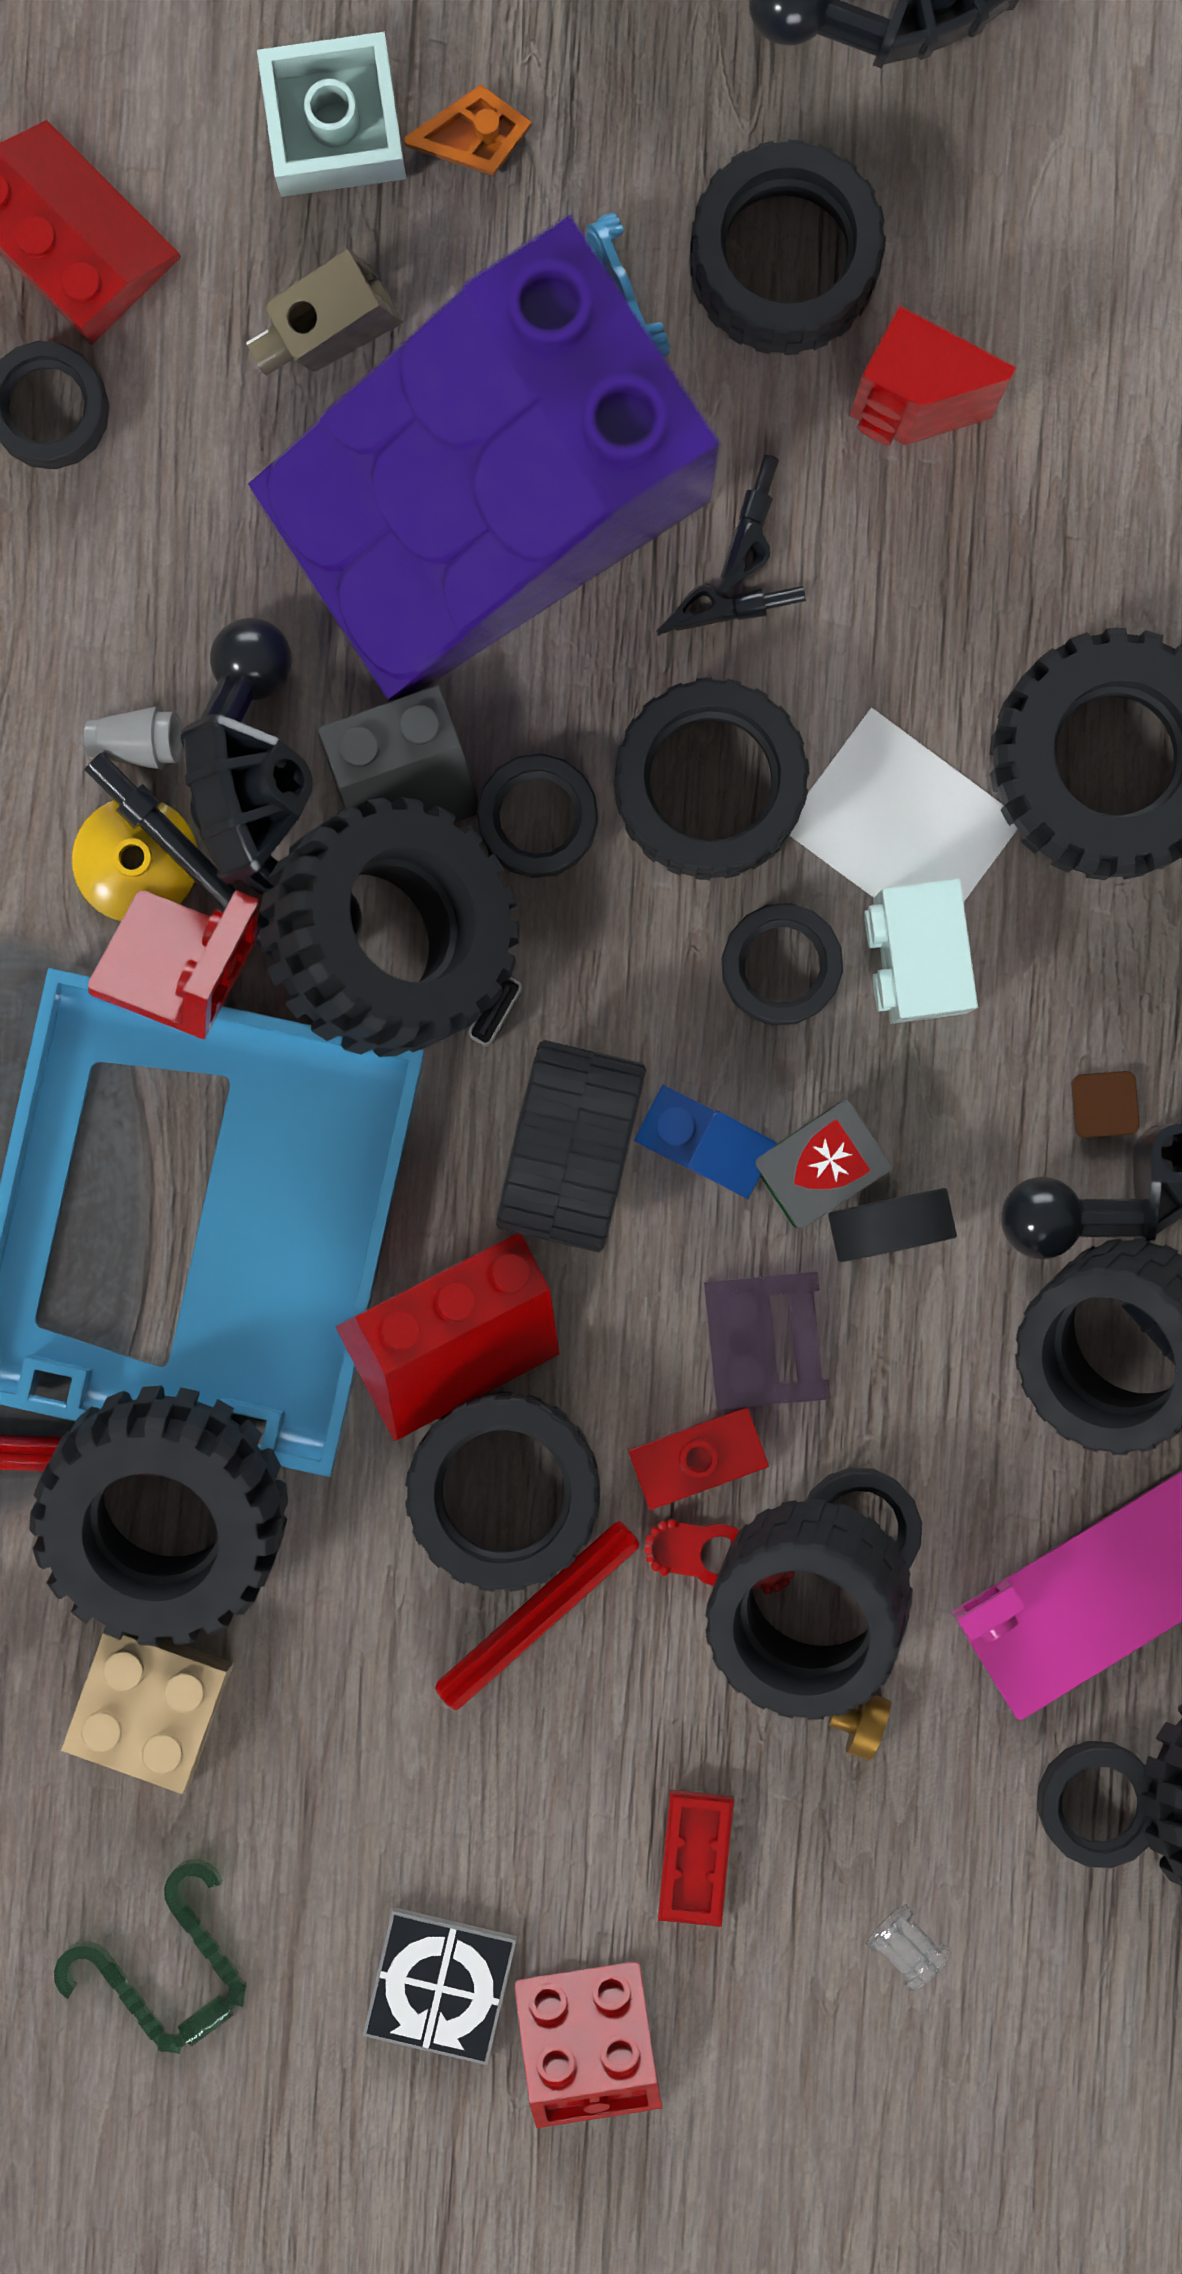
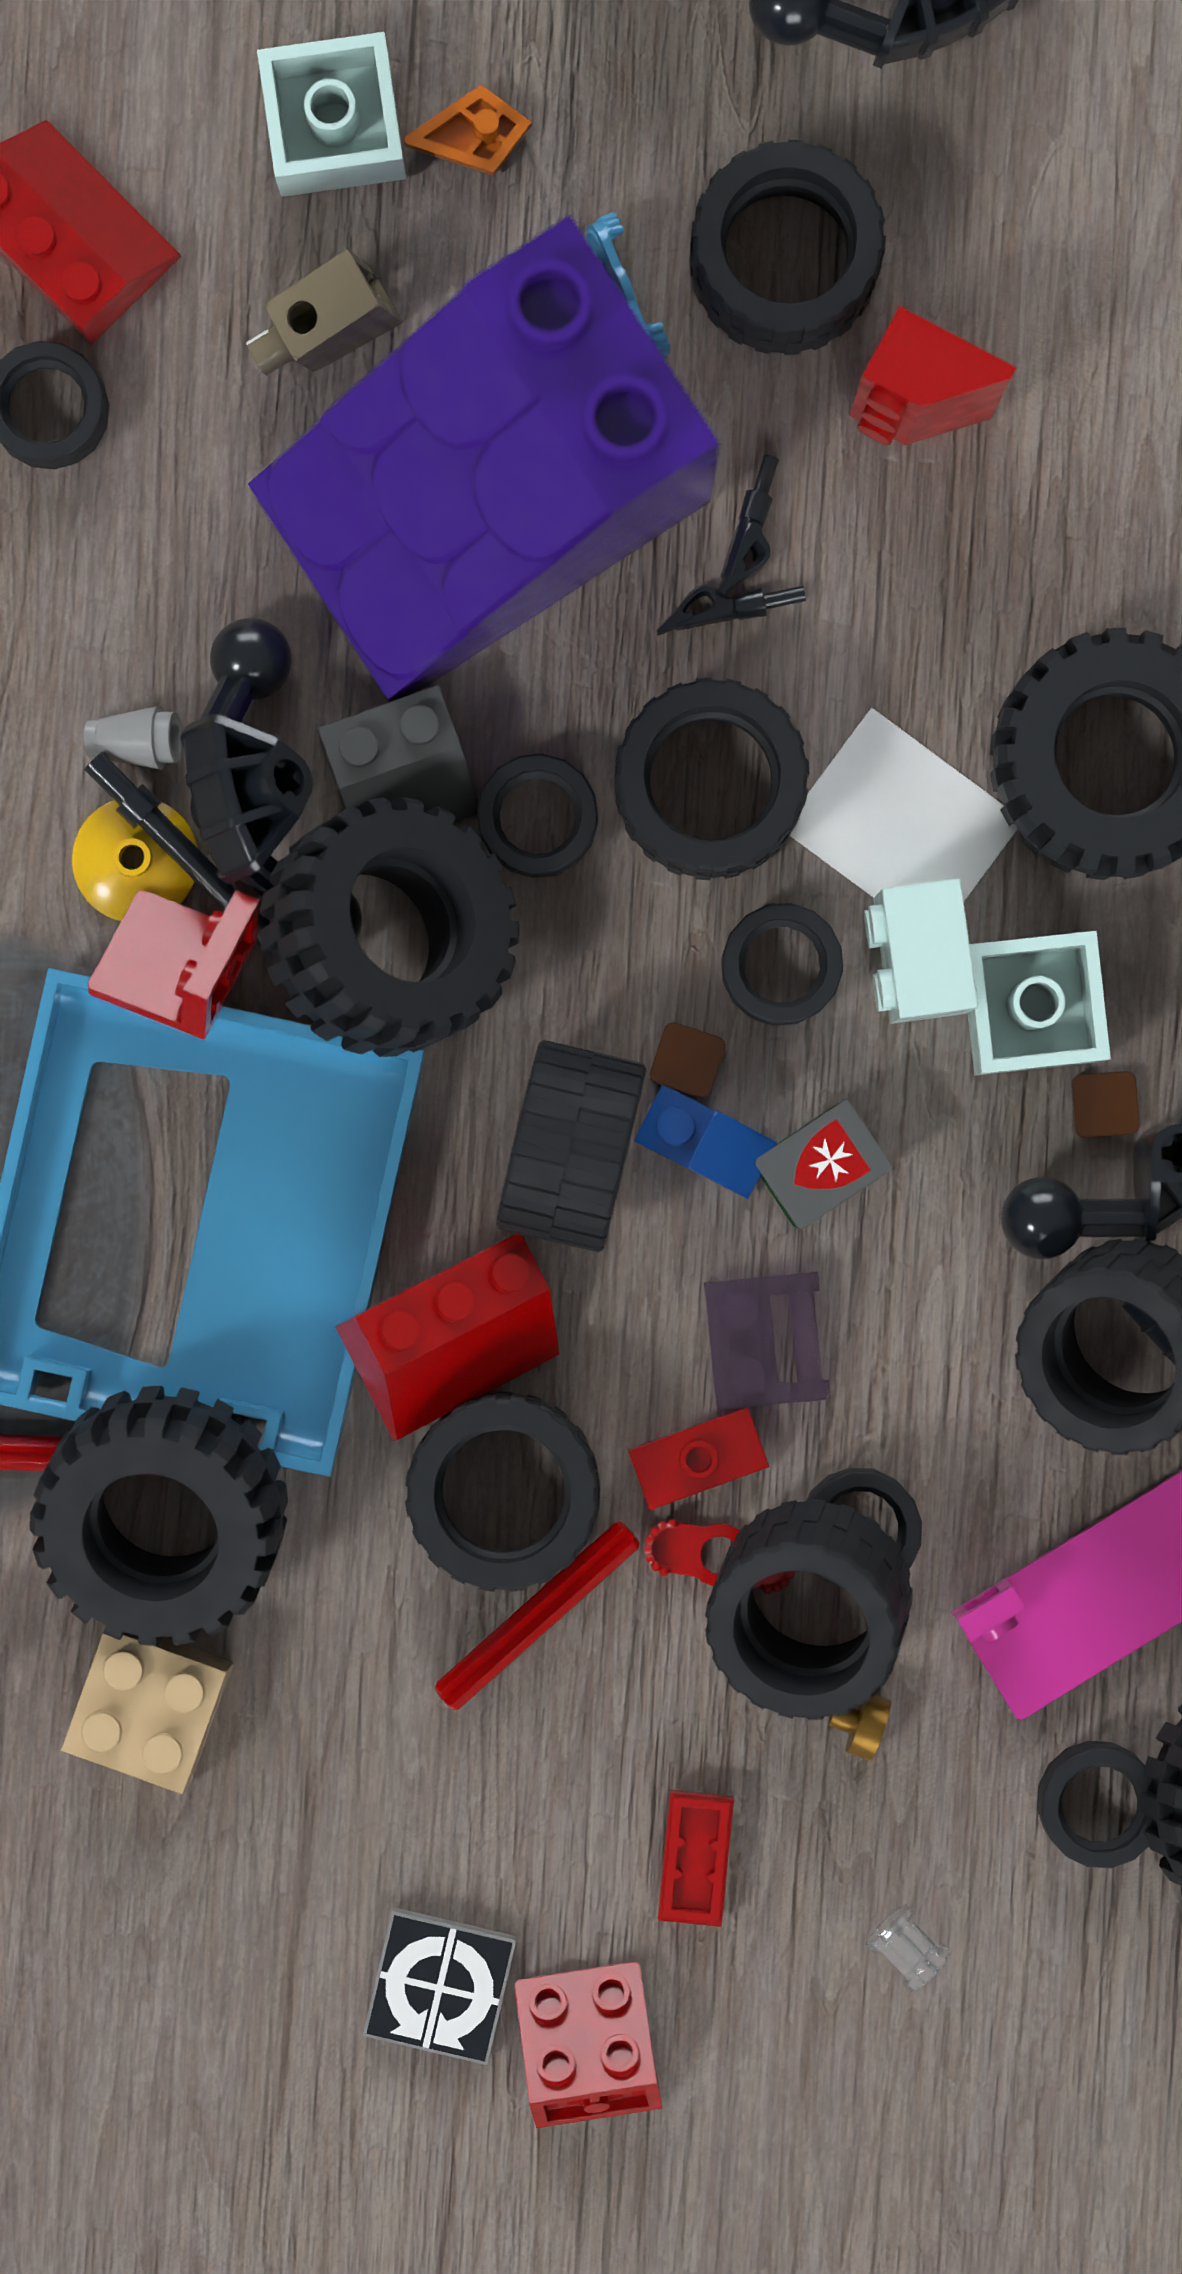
(206, 2018): clear green piece -> none
(491, 1020): black piece -> none
(687, 1059): none -> reddish brown piece
(892, 1225): black tyre -> none
(1038, 1004): none -> light aqua brick

